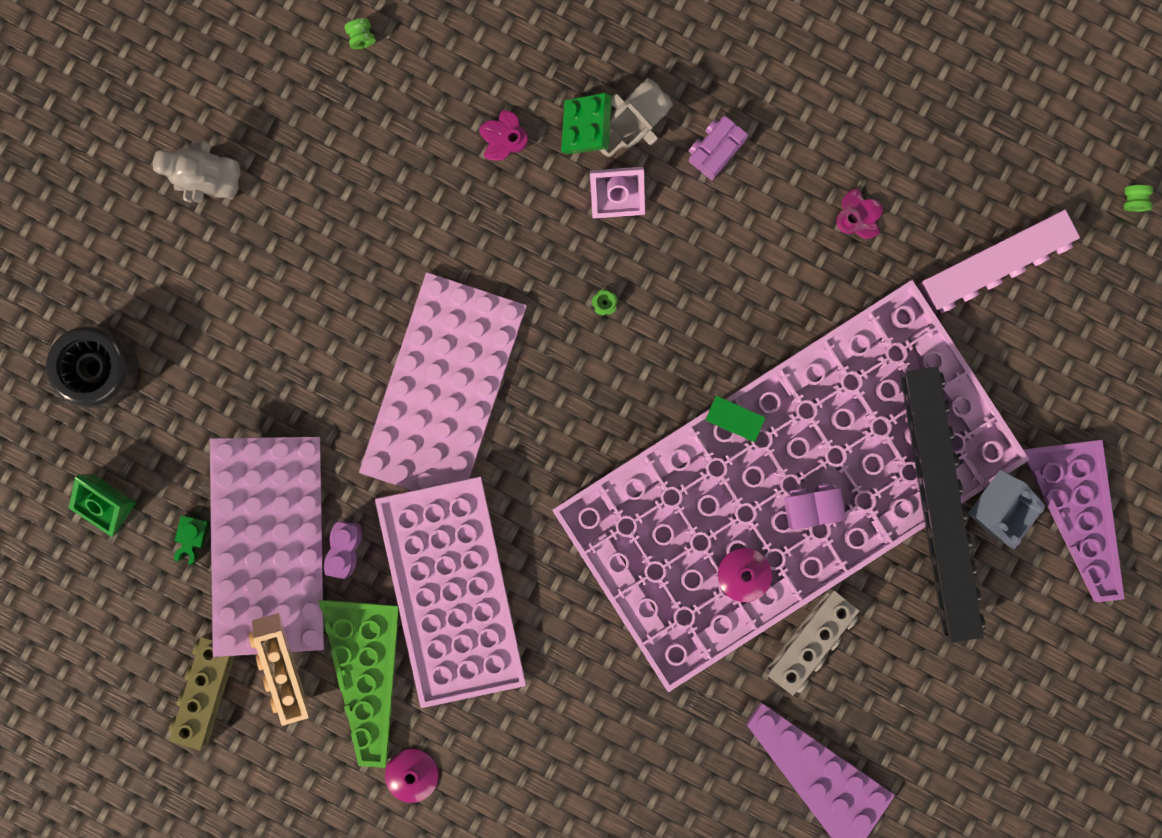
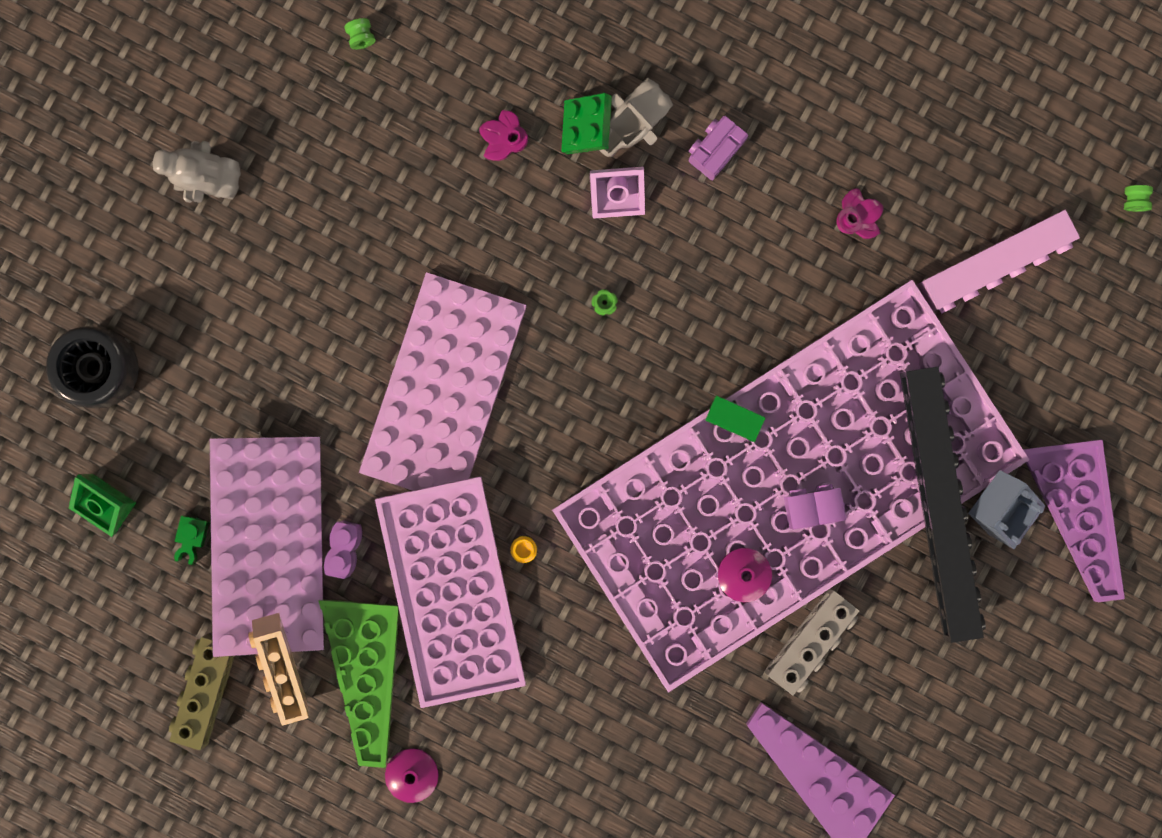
(523, 549): none -> yellow plate

